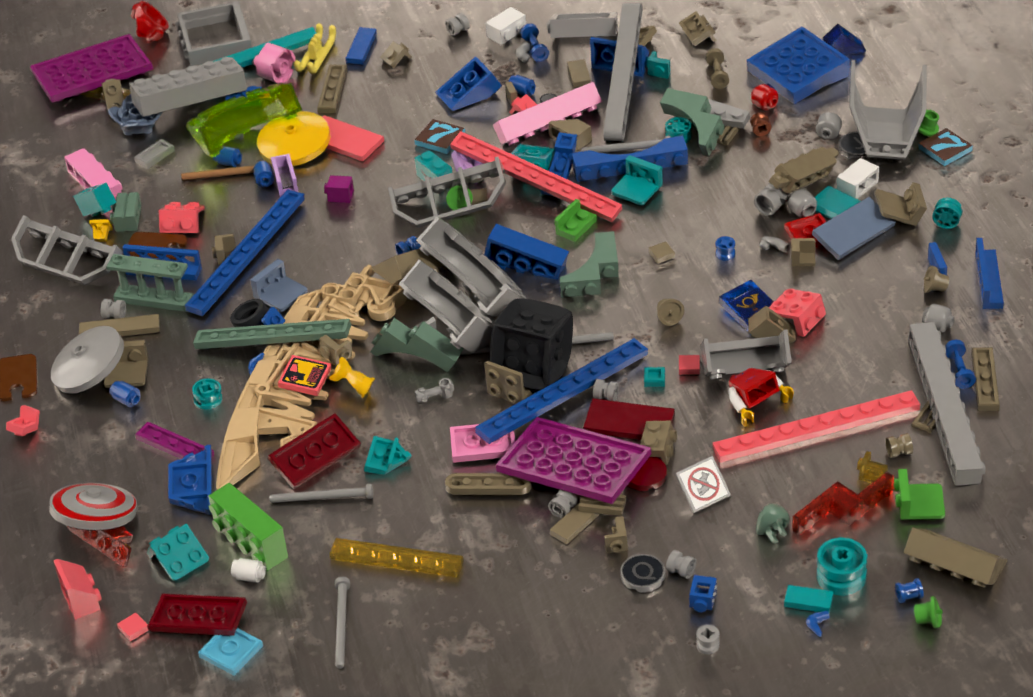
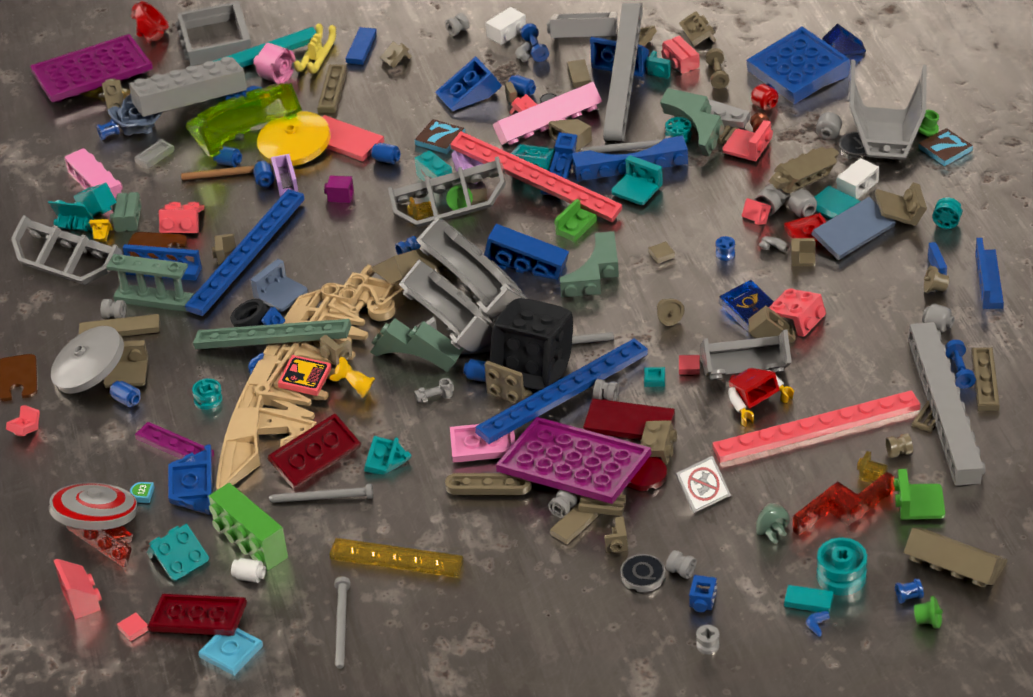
(71, 215): none -> teal hinge
(108, 129): none -> blue bush
(143, 491): none -> tile
(386, 153): none -> blue brick
(419, 211): none -> clear yellow bracket
(475, 370): none -> blue brick
(680, 54): none -> coral brick
(747, 143): none -> coral bracket
(756, 211): none -> coral bracket

